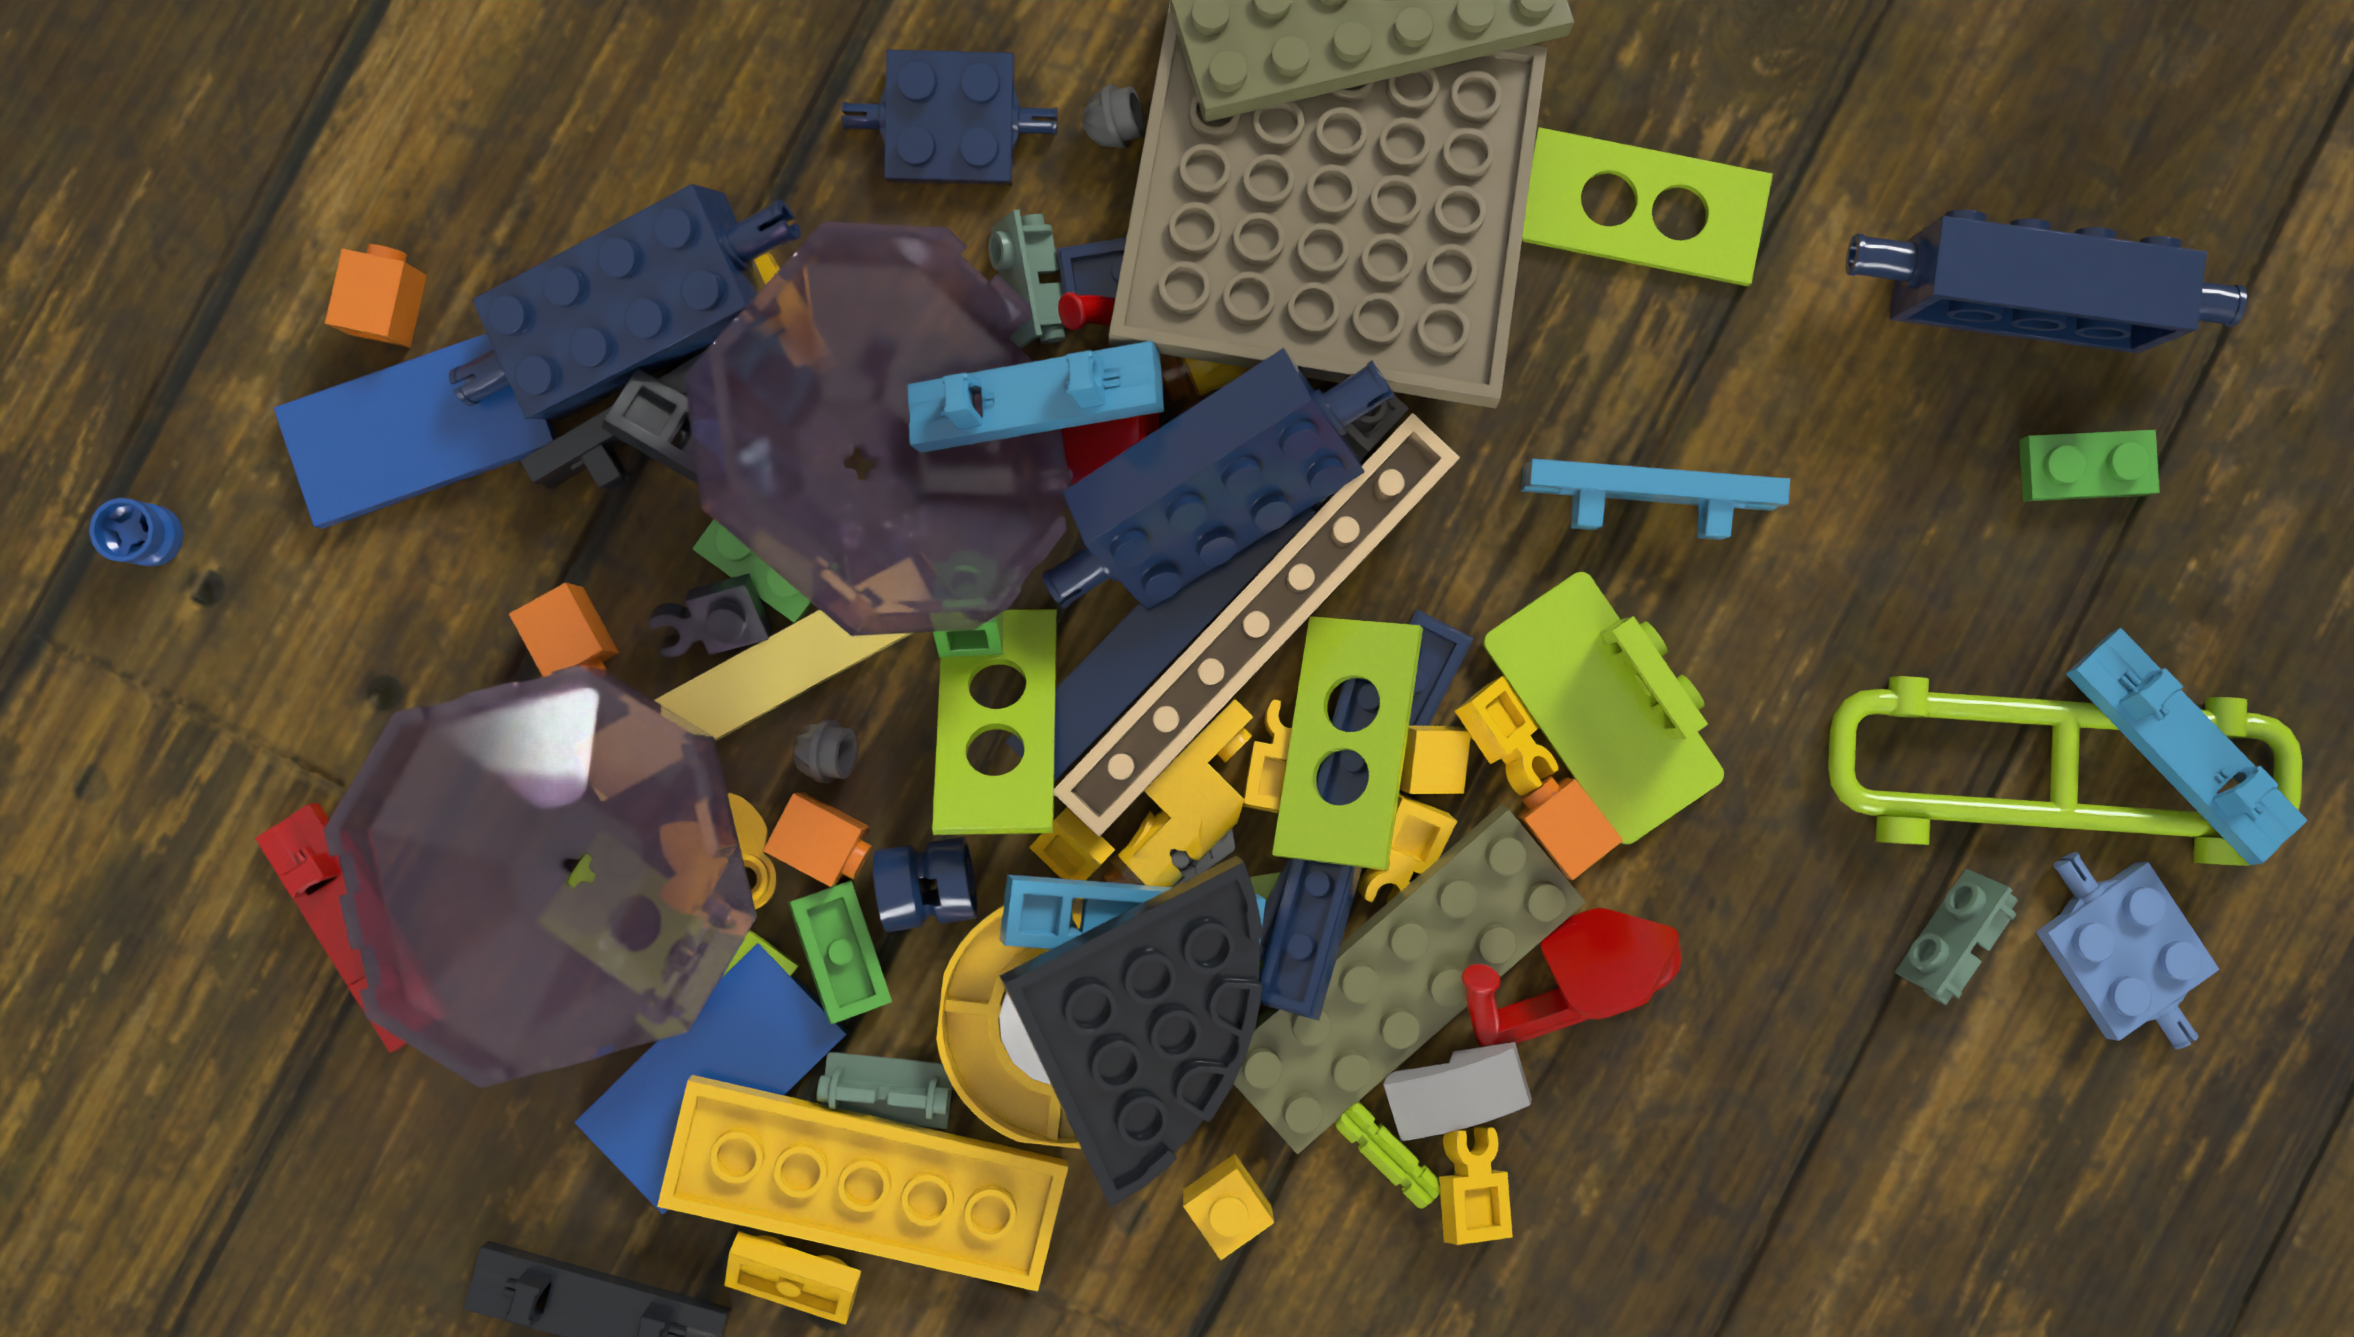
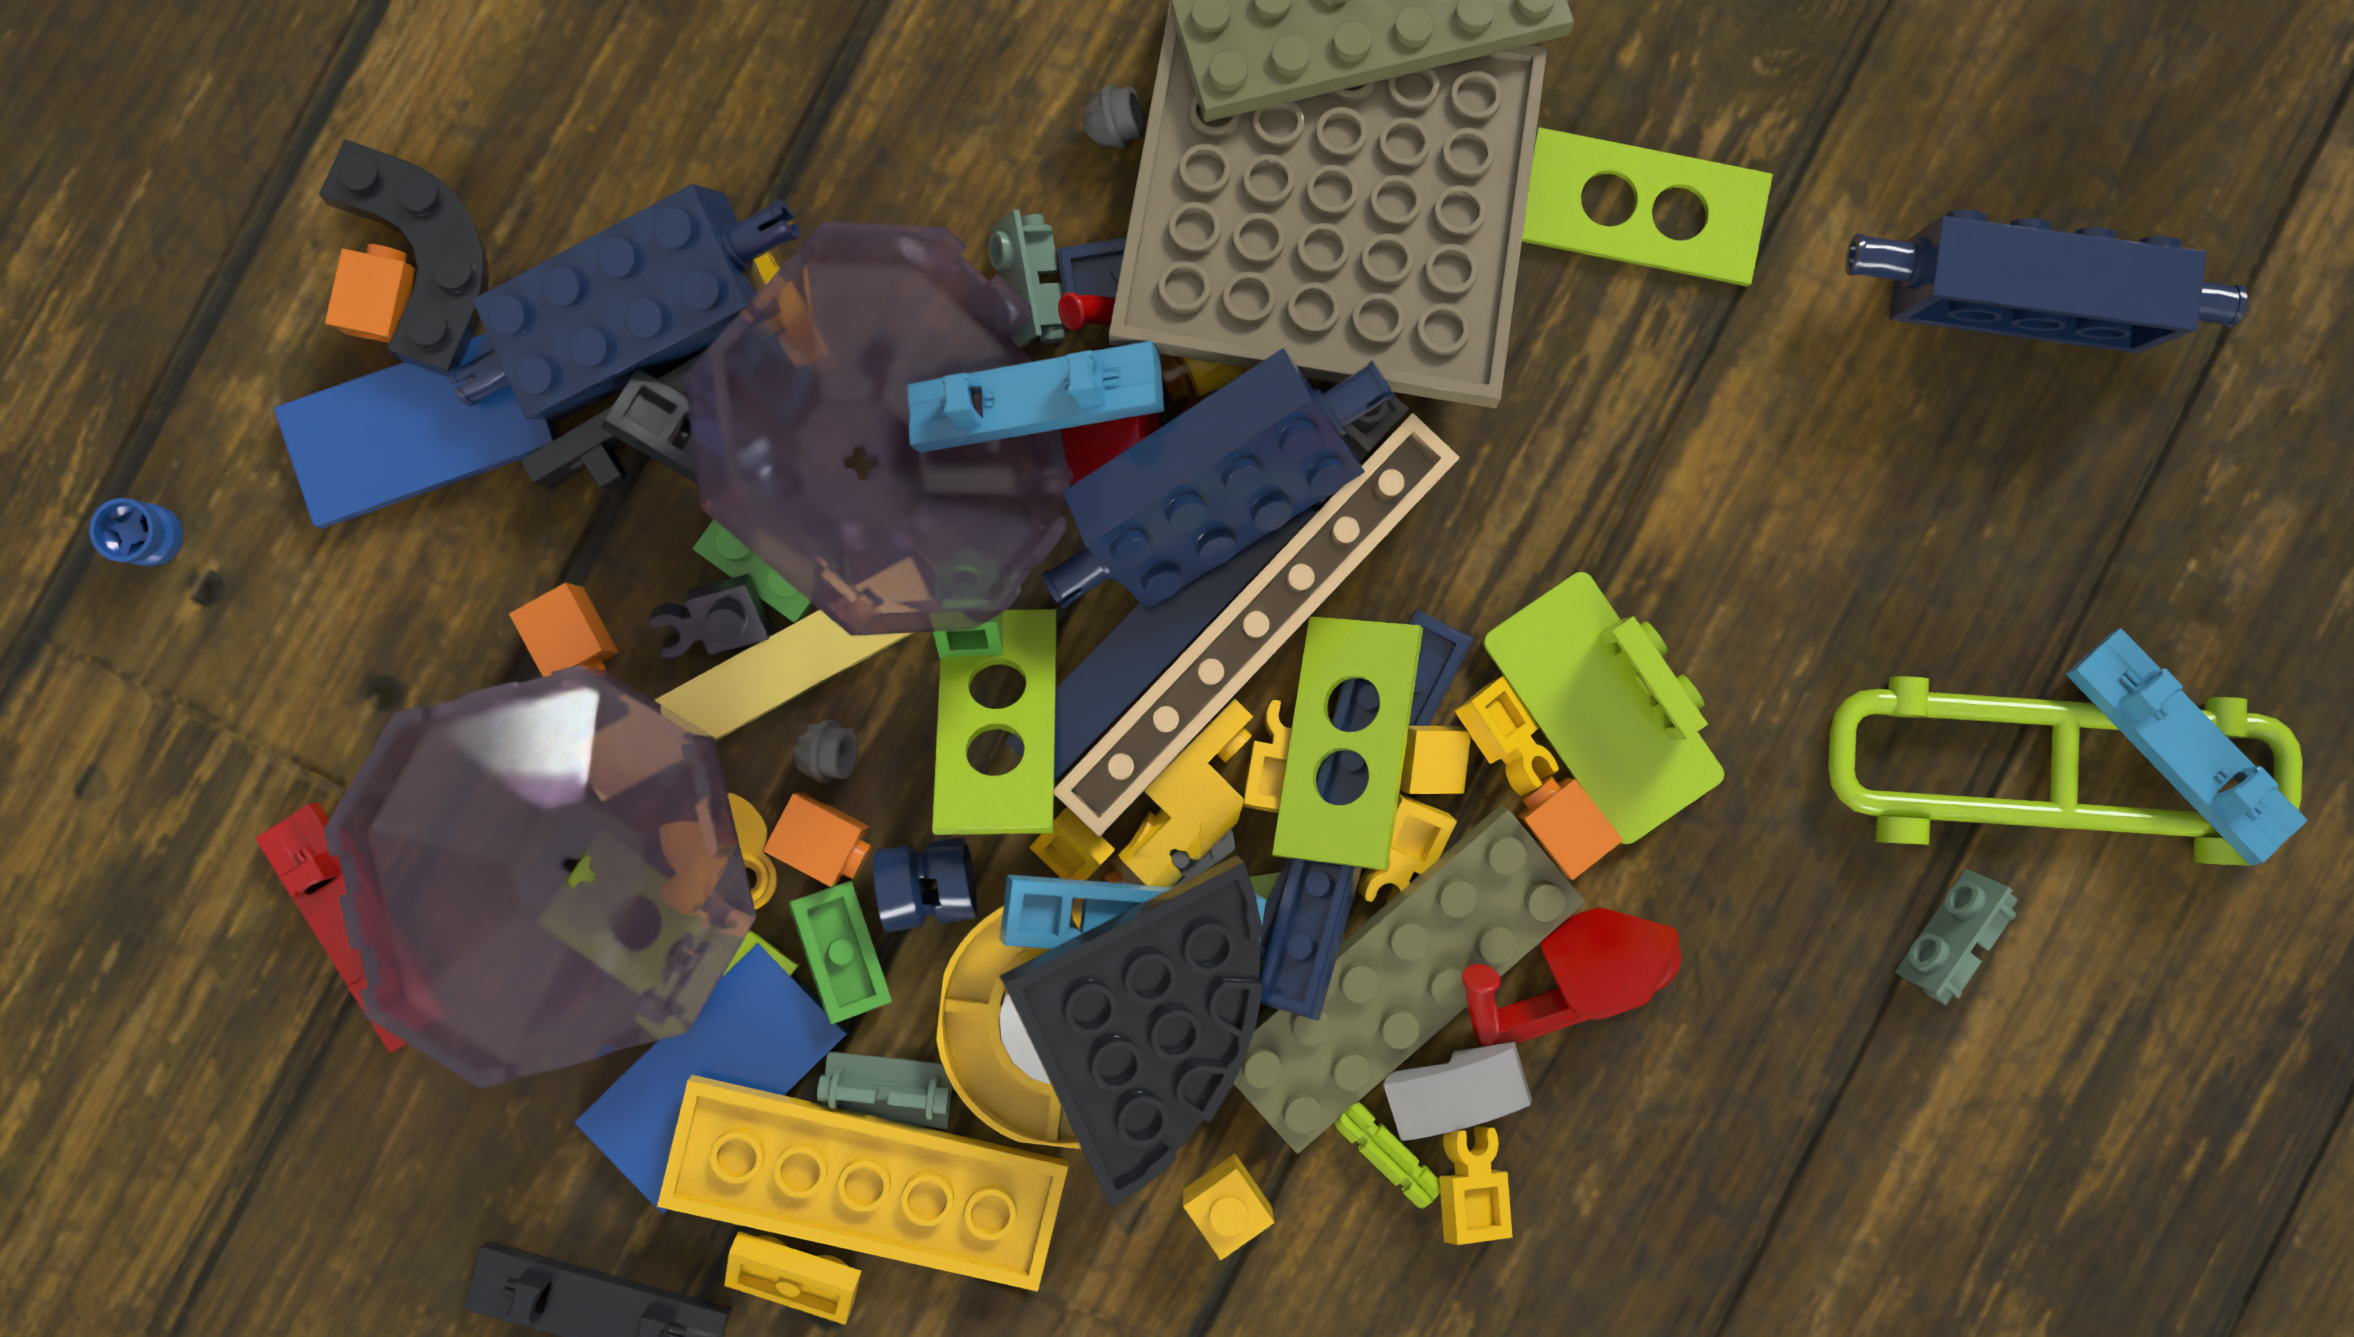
(445, 244): none -> black plate
(949, 117): dark blue plate -> none
(1712, 492): dark azure hinge -> none
(2089, 465): bright green plate -> none
(2127, 950): medium blue plate -> none

